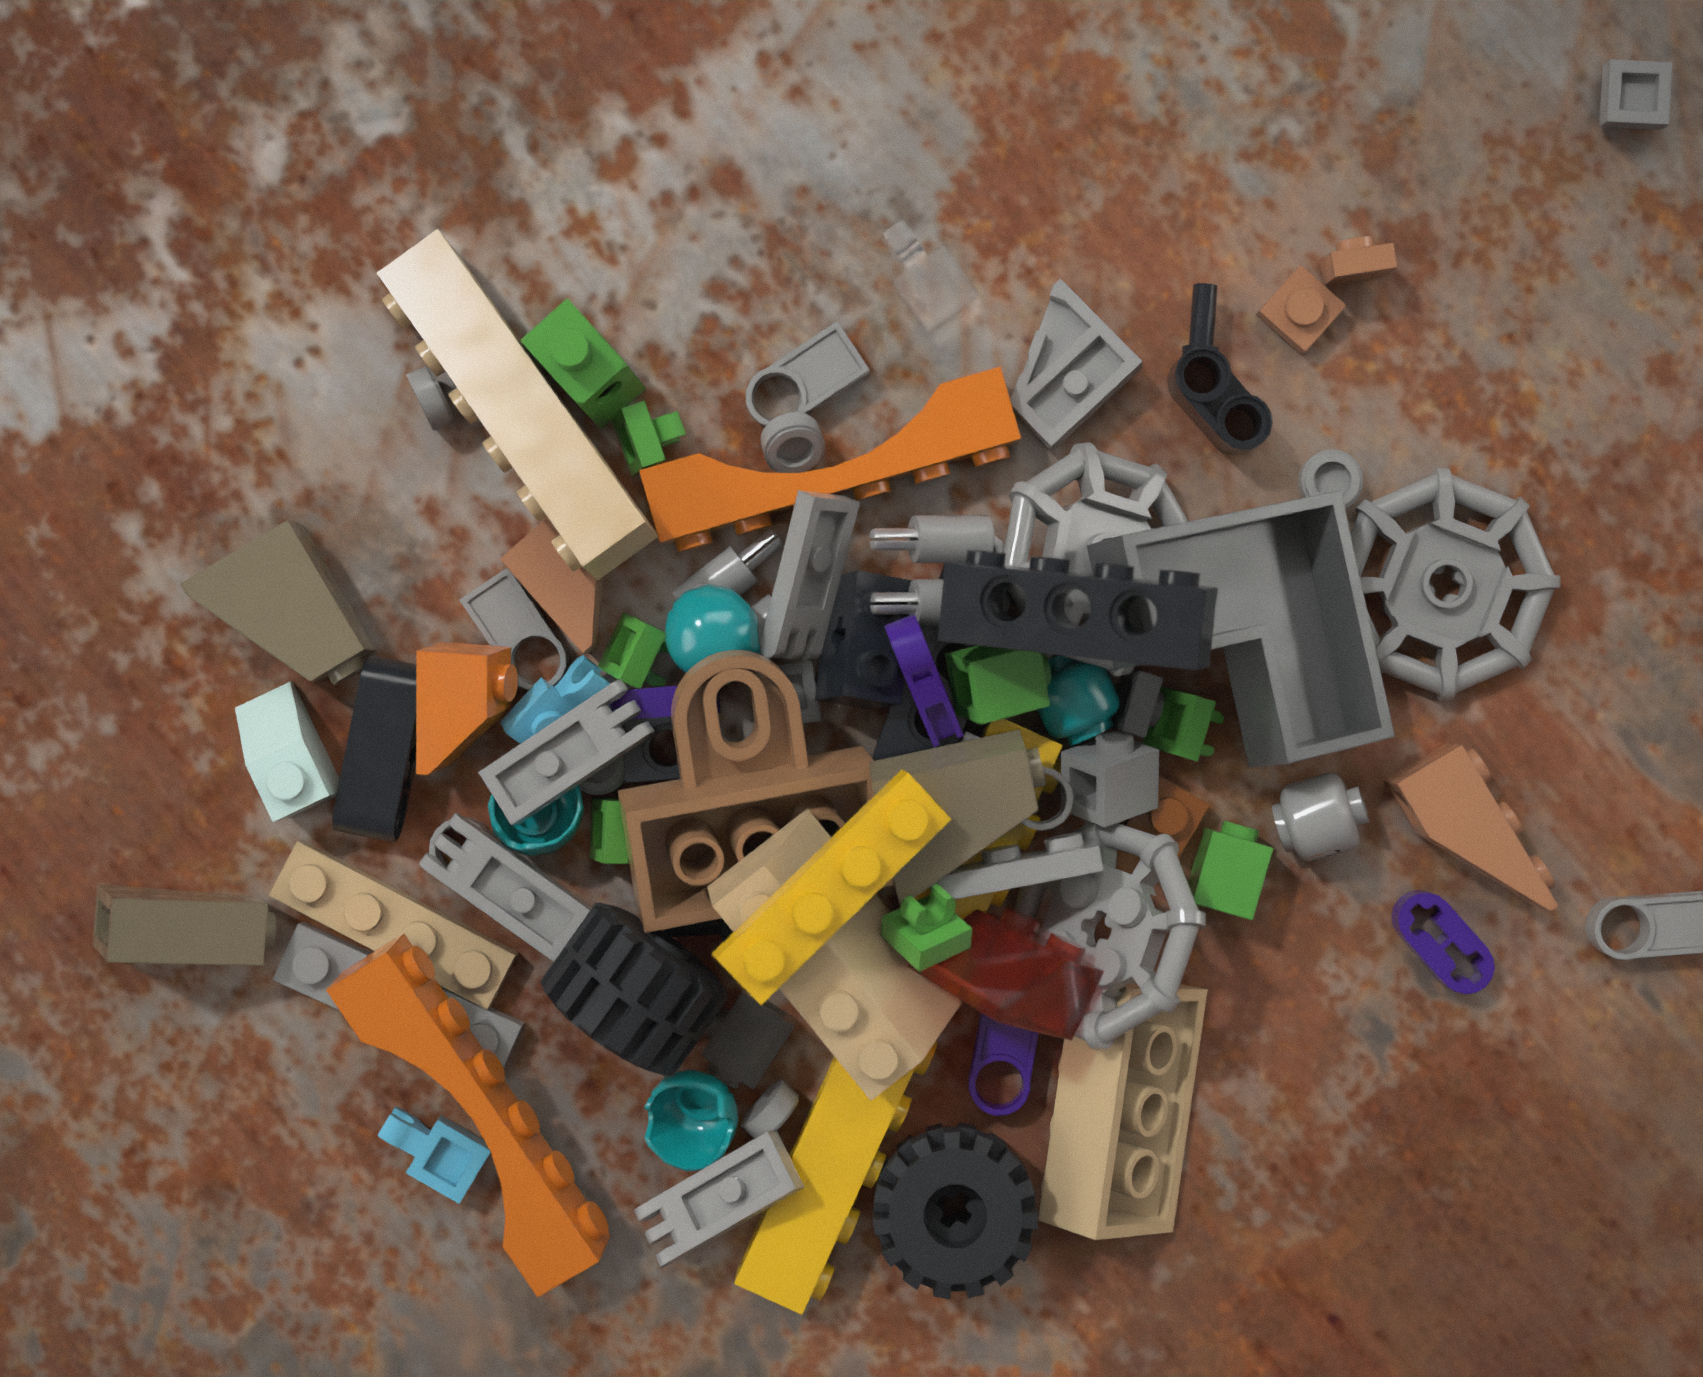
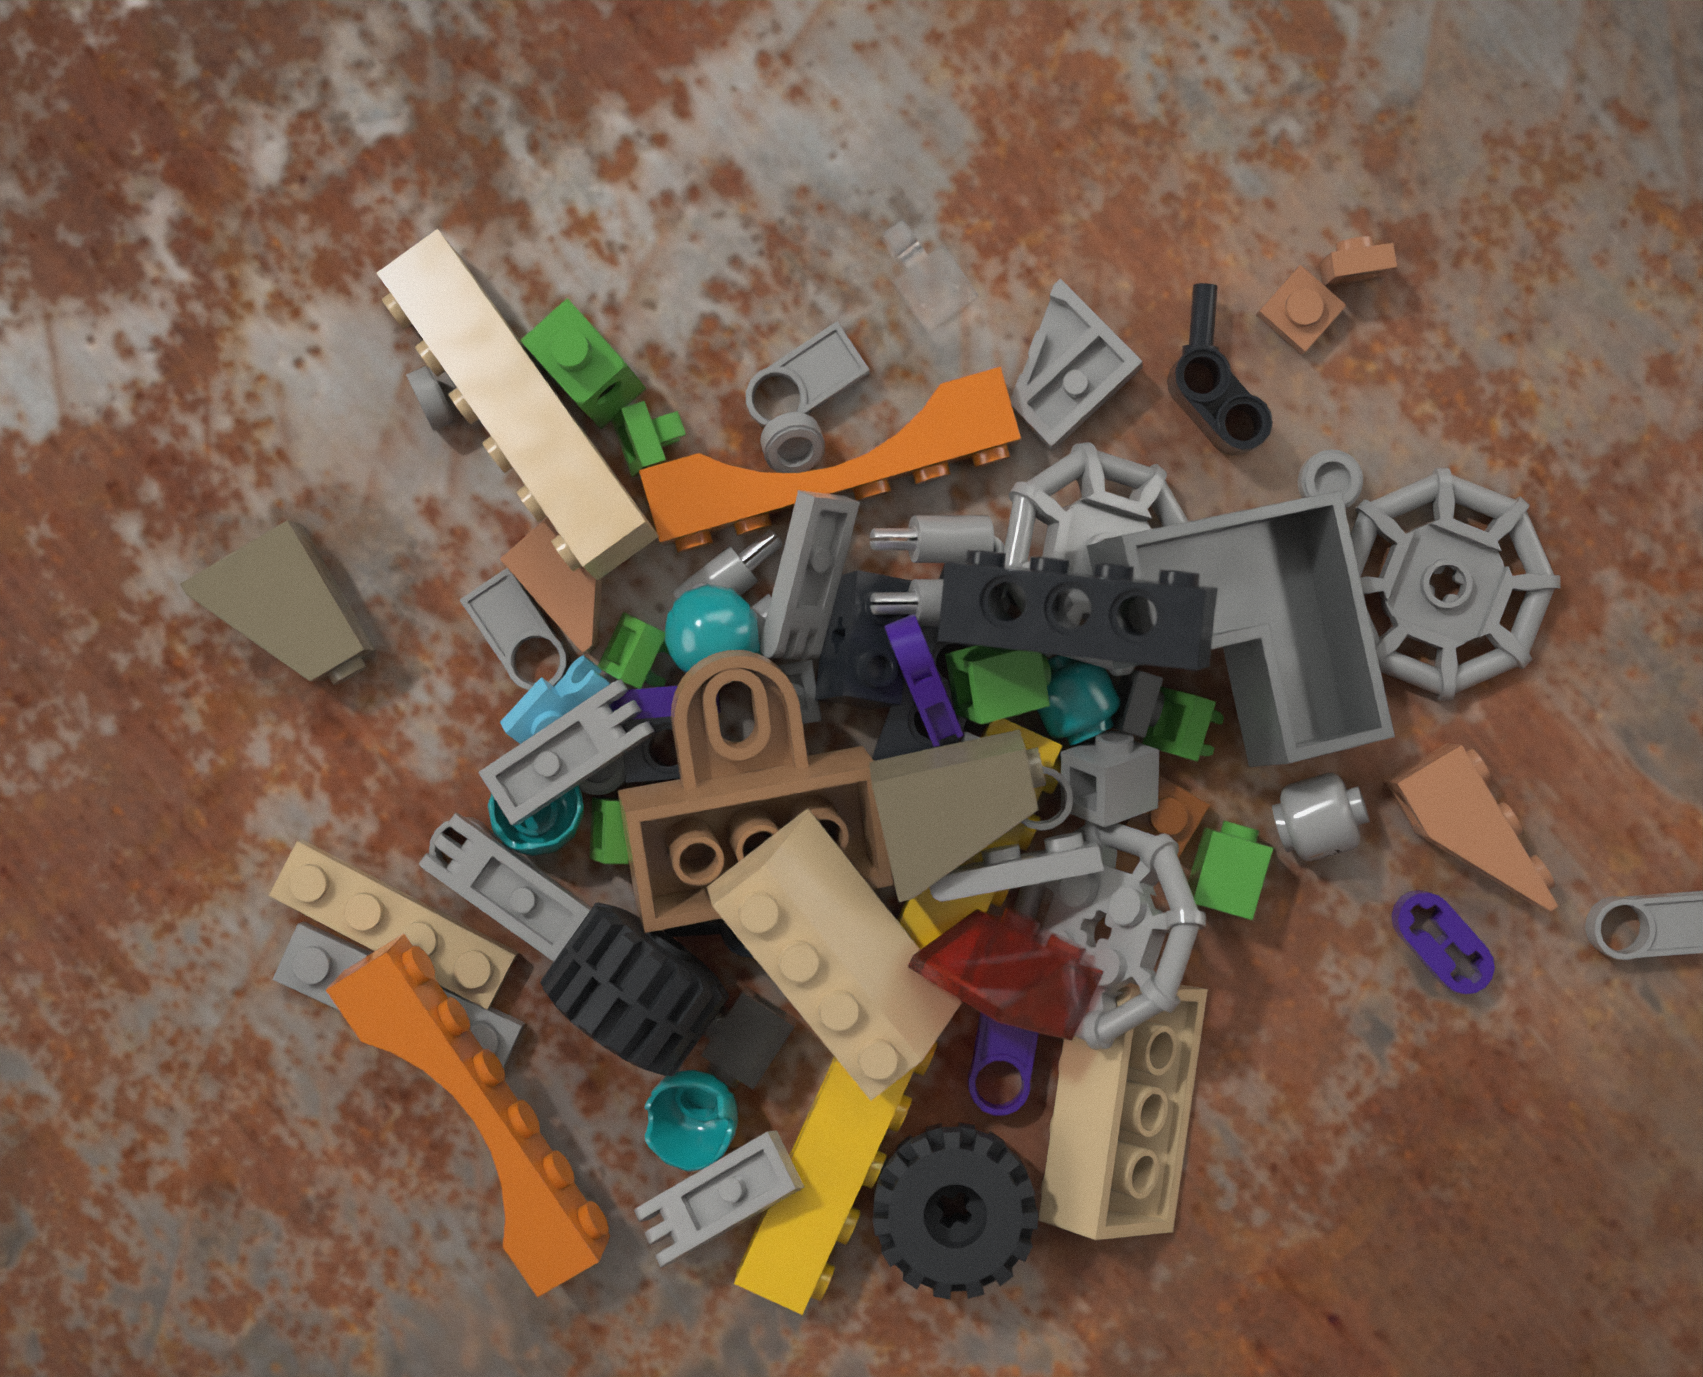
(181, 927): dark tan slope -> none
(285, 753): light aqua slope -> none
(379, 752): black beam -> none
(444, 1156): medium azure plate -> none
(459, 698): orange slope -> none
(770, 1109): light grey tile -> none
(831, 886): yellow plate -> none
(927, 929): bright green tile -> none
(1635, 94): light grey plate -> none

